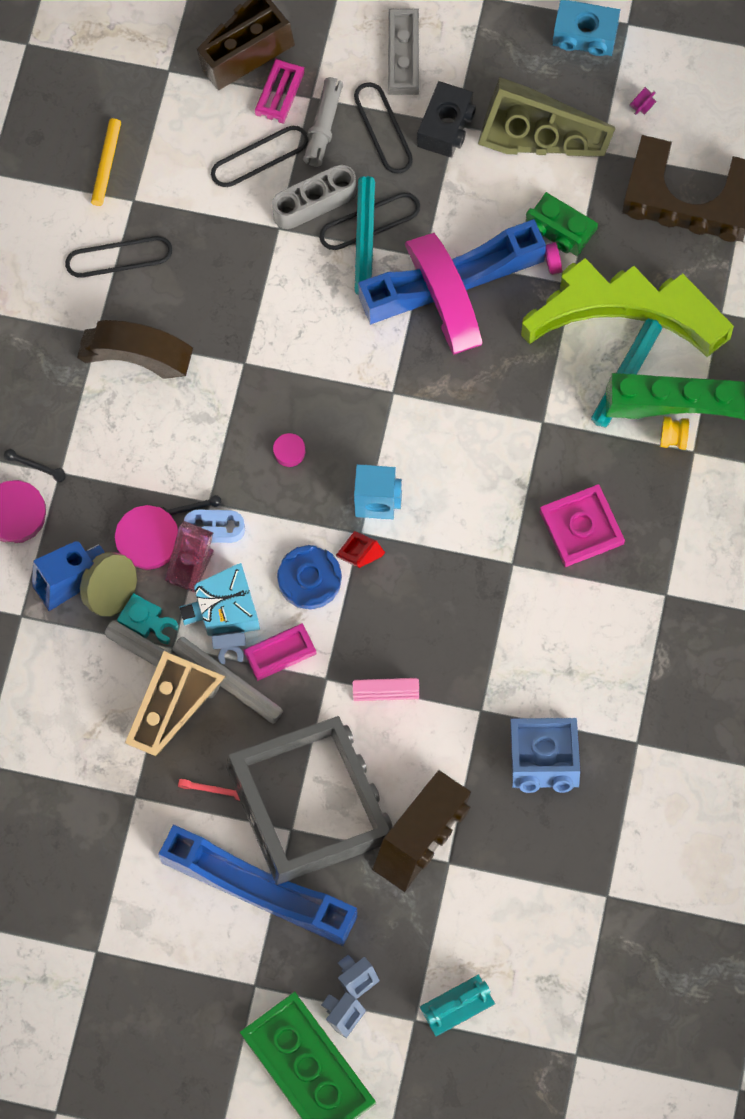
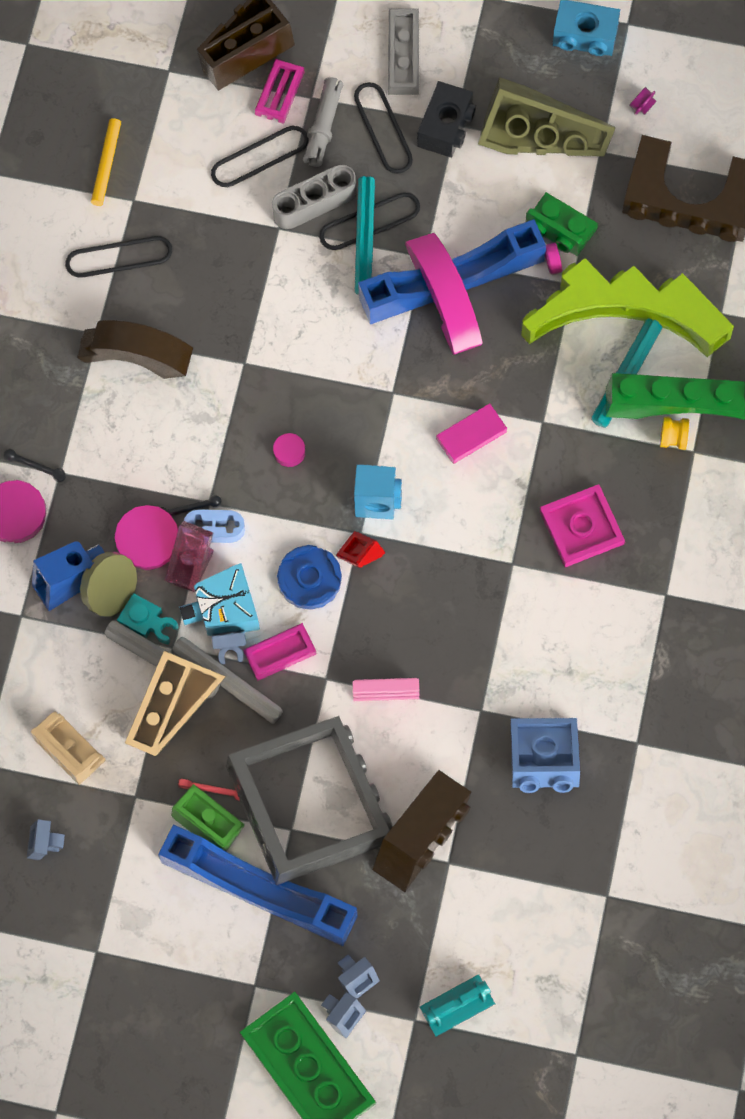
(42, 840): none -> sand blue tile
(67, 747): none -> tan hinge
(206, 818): none -> bright green slope
(471, 433): none -> dark pink tile

